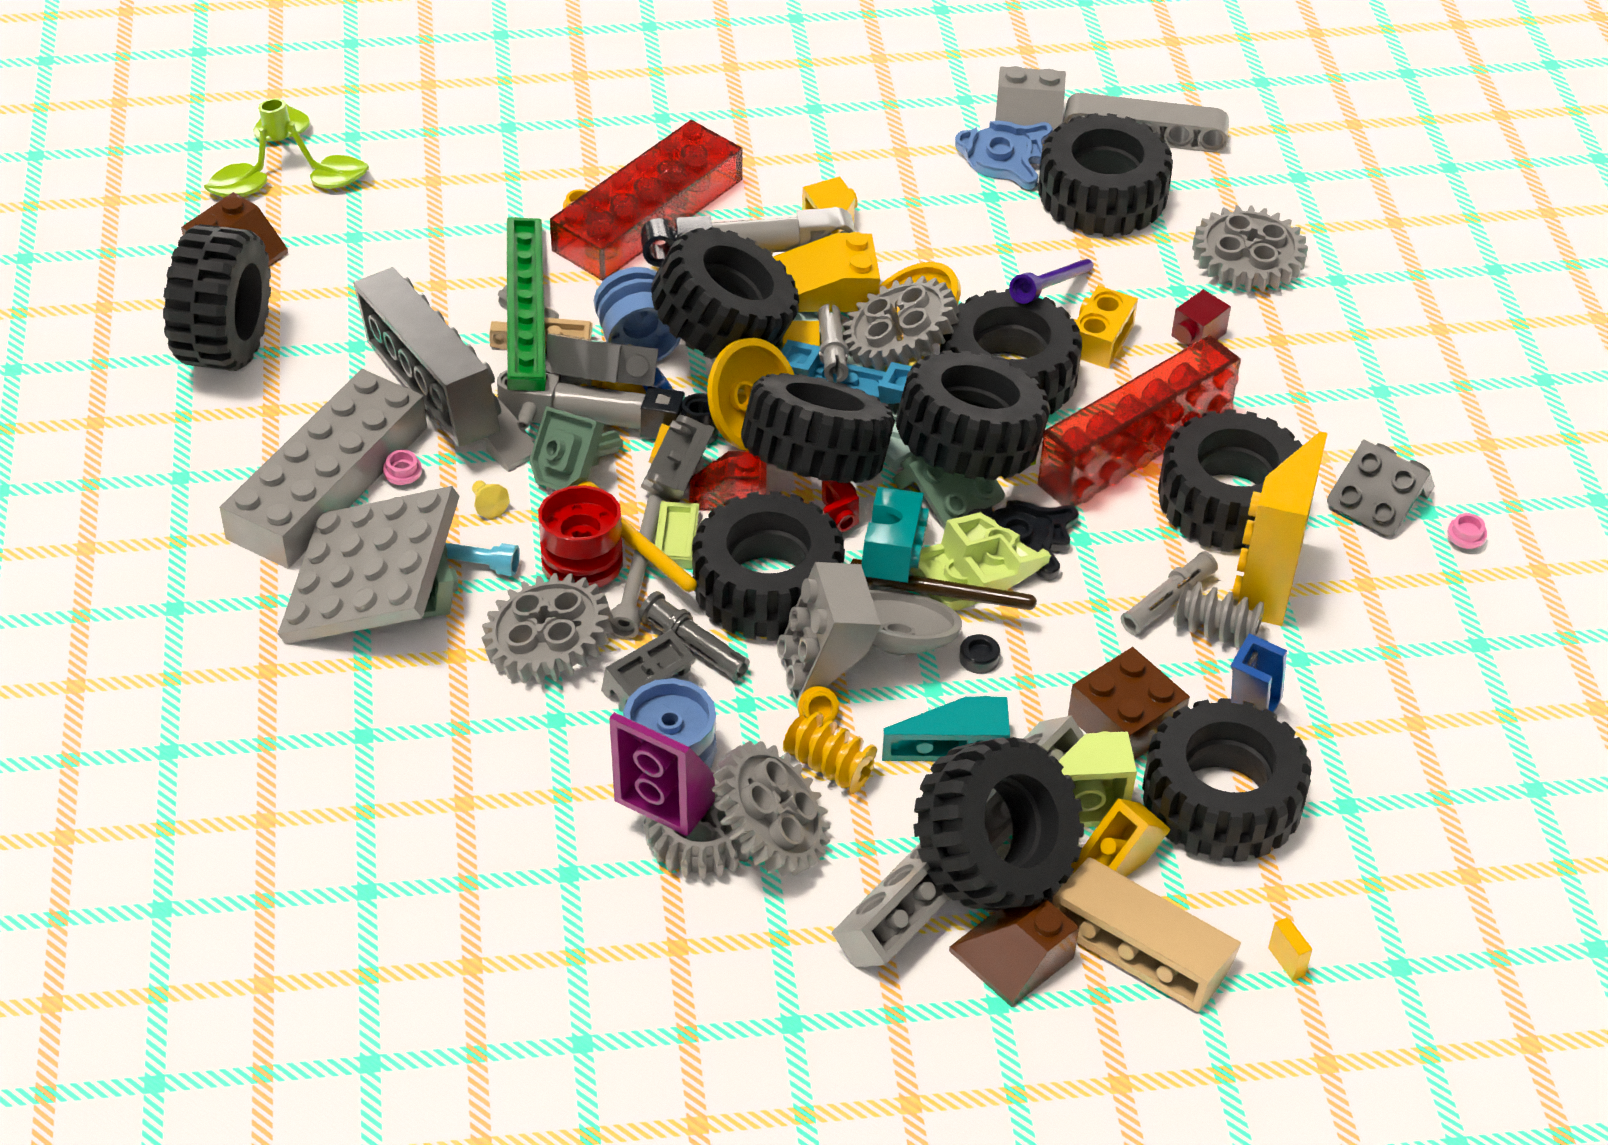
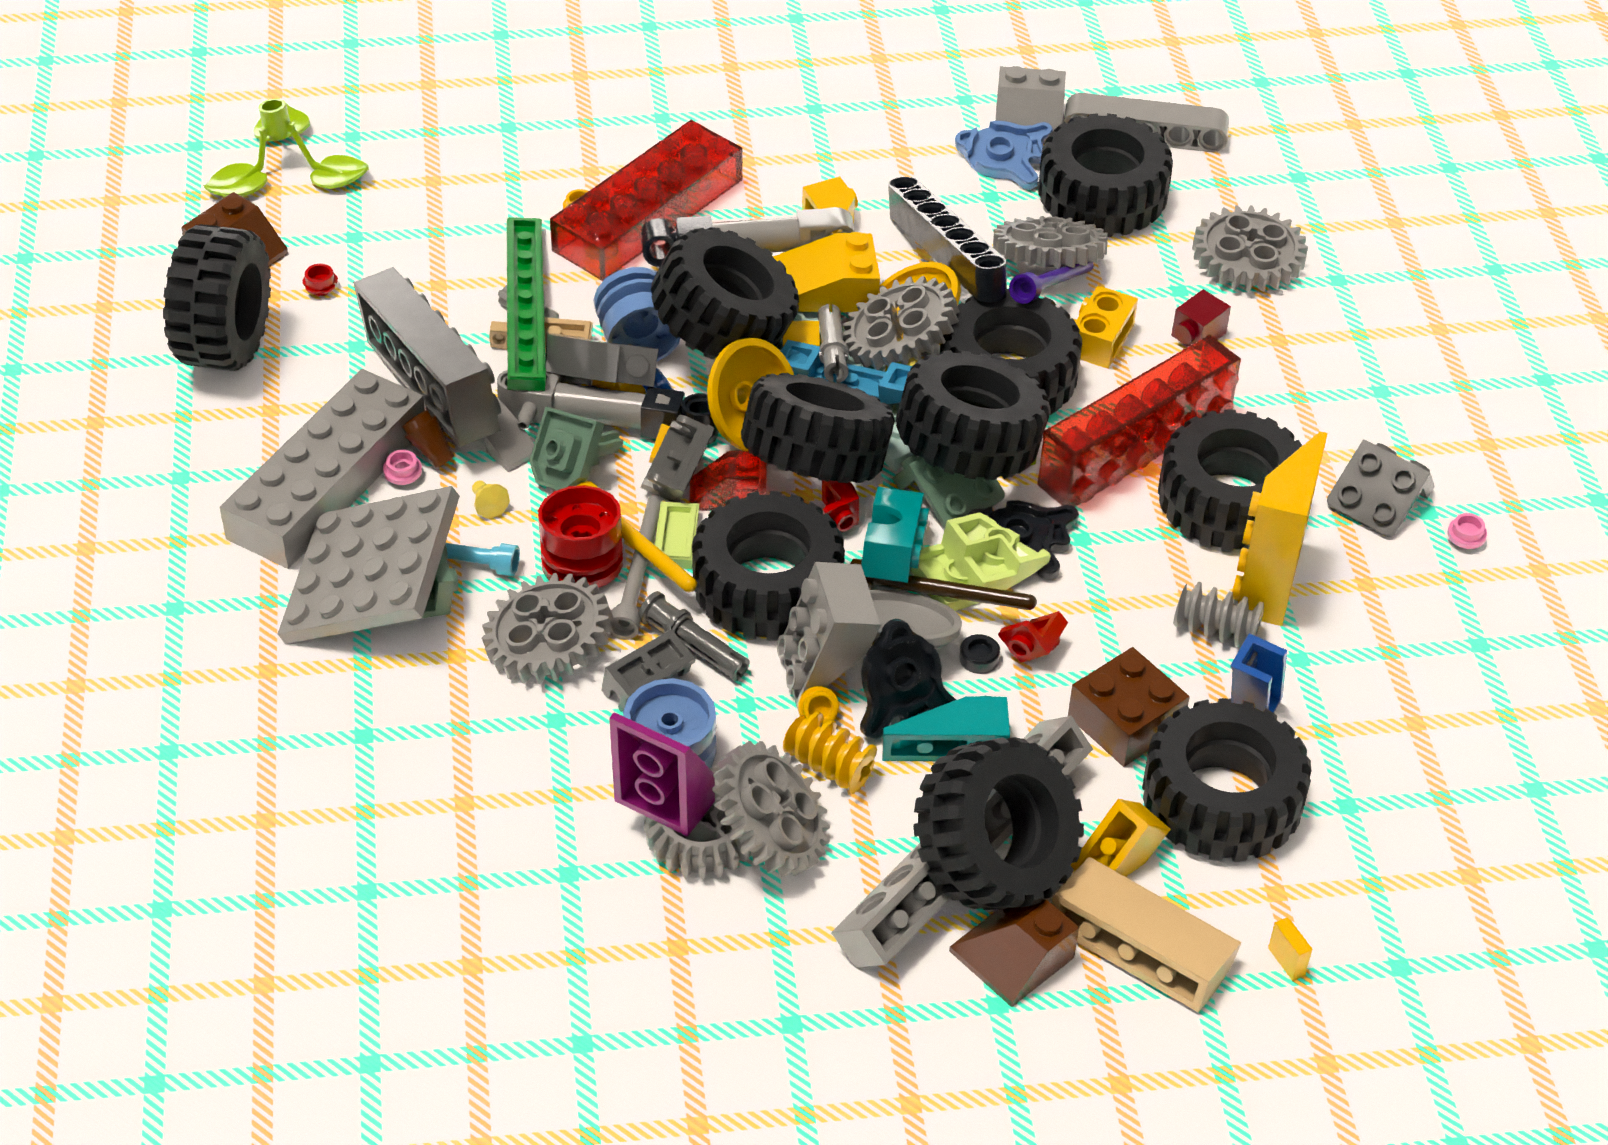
(319, 279): none -> red plate
(427, 437): none -> reddish brown cone
(900, 678): none -> black tile
(948, 239): none -> beam
(1034, 638): none -> red bracket
(1050, 241): none -> light grey gear
(1102, 773): yellowish green slope -> none
(1140, 615): light grey pin -> none

